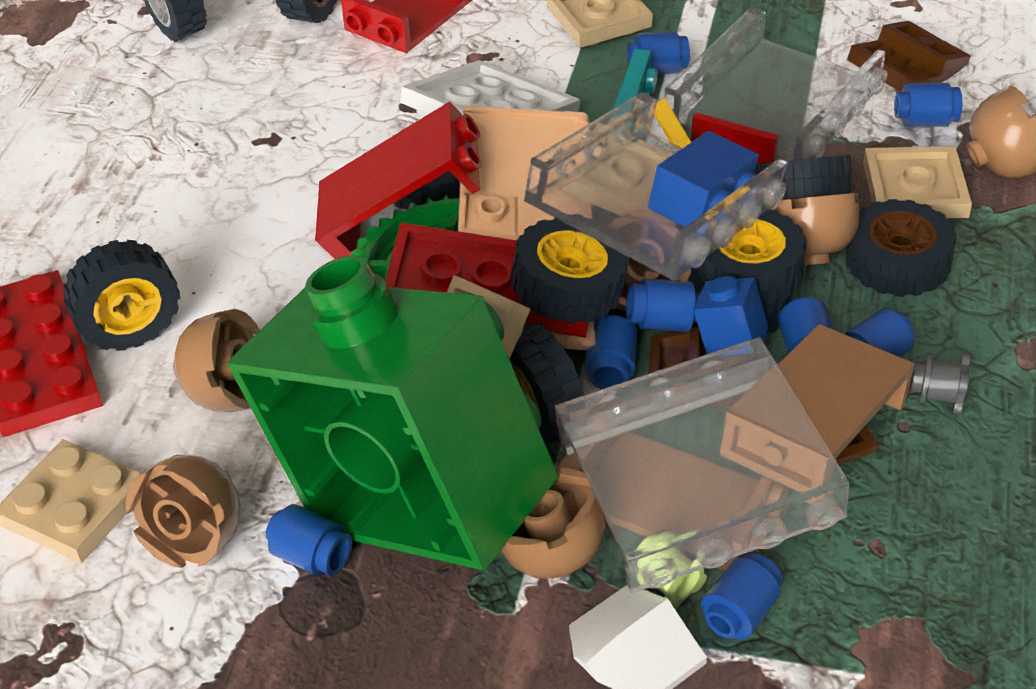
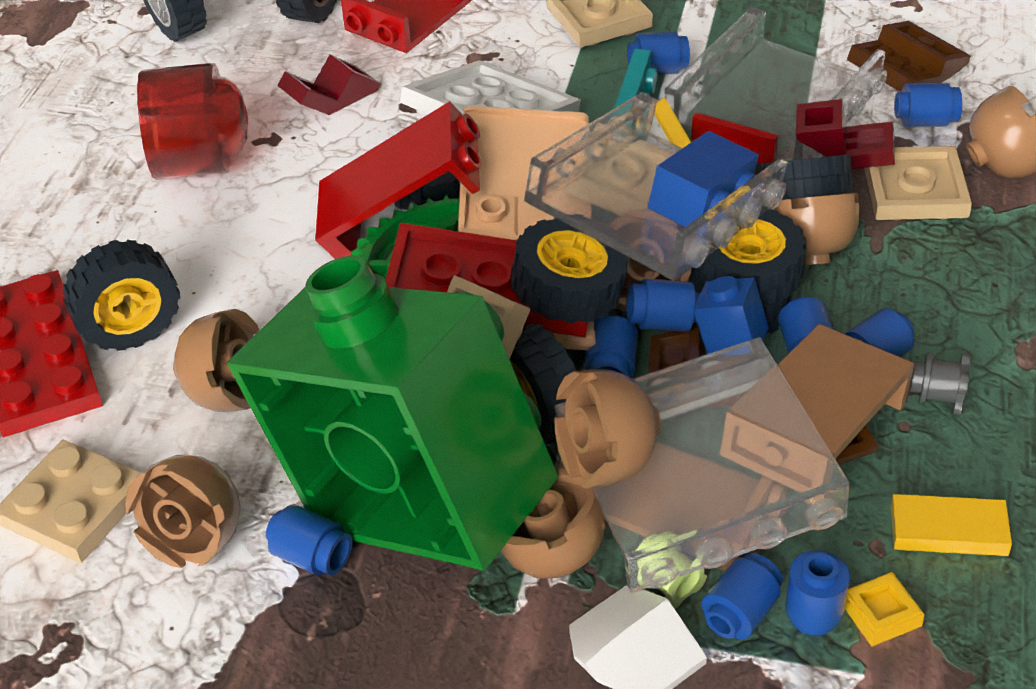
(190, 120): none -> clear red piece
(334, 88): none -> dark red slope
(605, 427): none -> medium nougat cylinder
(817, 592): none -> blue brick
(825, 130): none -> dark red slope
(883, 609): none -> yellow tile
(901, 248): black wheel -> none
(950, 525): none -> yellow tile

